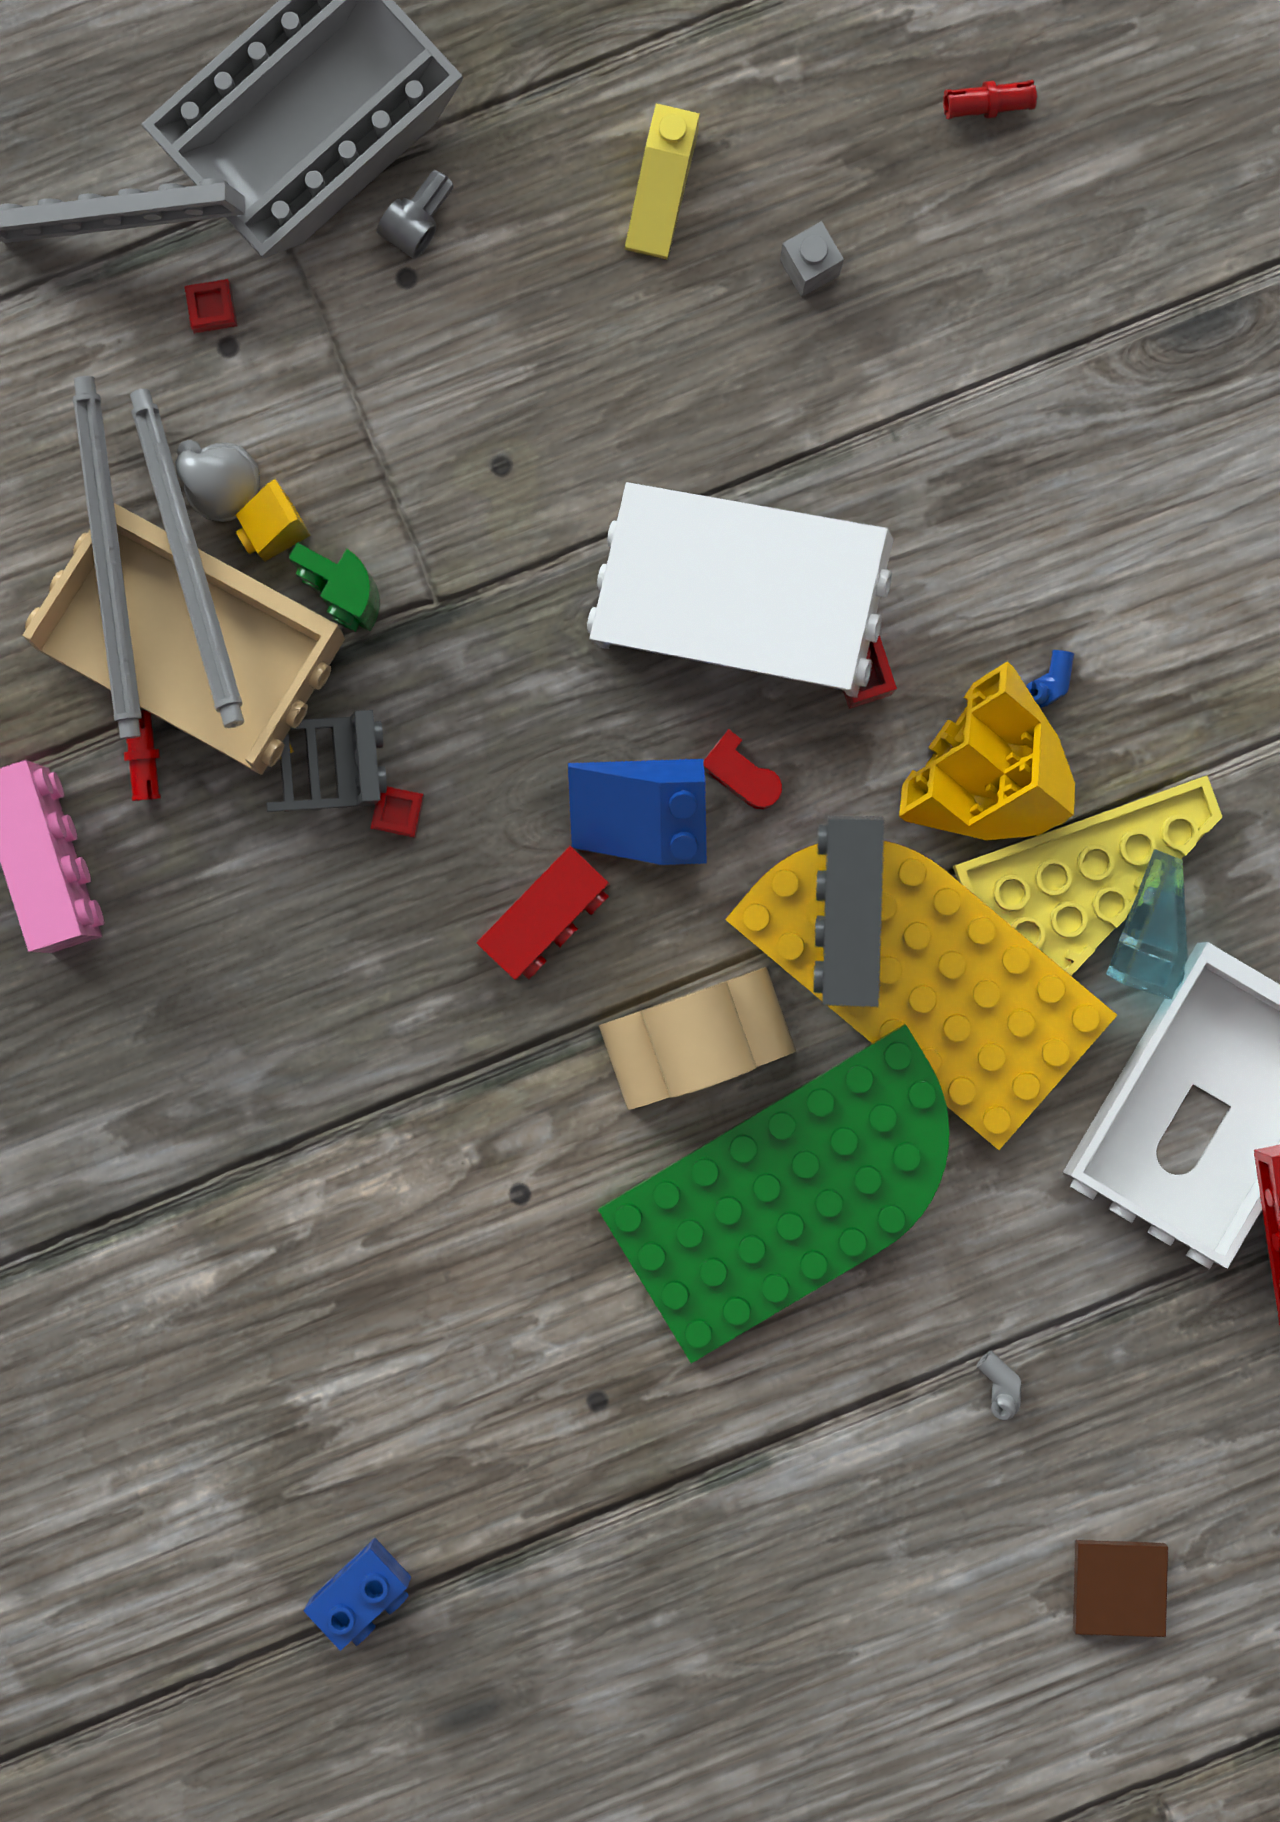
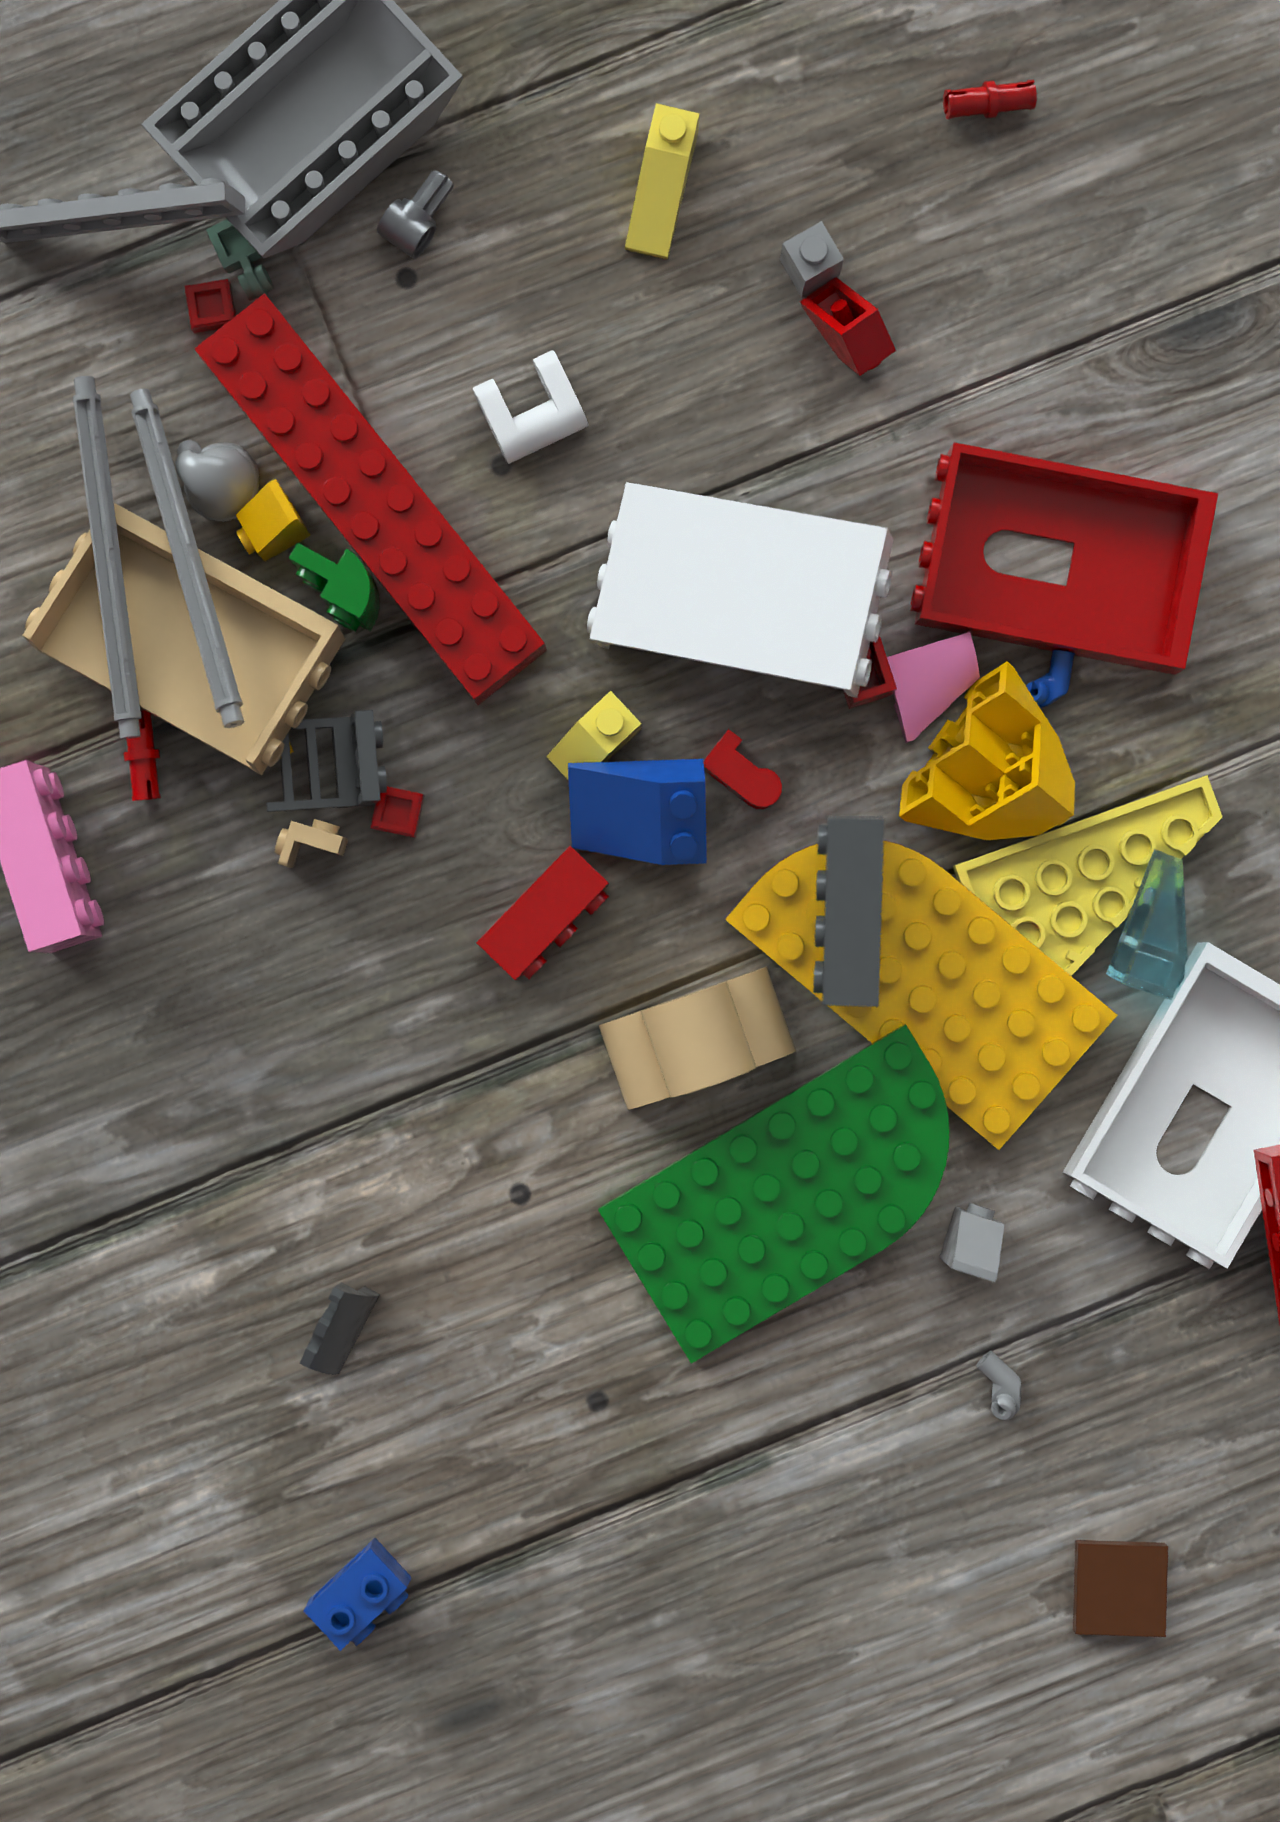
(237, 253): none -> sand green plate
(320, 835): none -> tan bracket
(339, 1328): none -> dark grey slope
(371, 499): none -> red brick
(539, 425): none -> white connector
(596, 735): none -> light yellow slope
(849, 325): none -> red slope
(931, 680): none -> bright pink slope
(974, 1242): none -> light grey slope
(1130, 566): none -> red panel

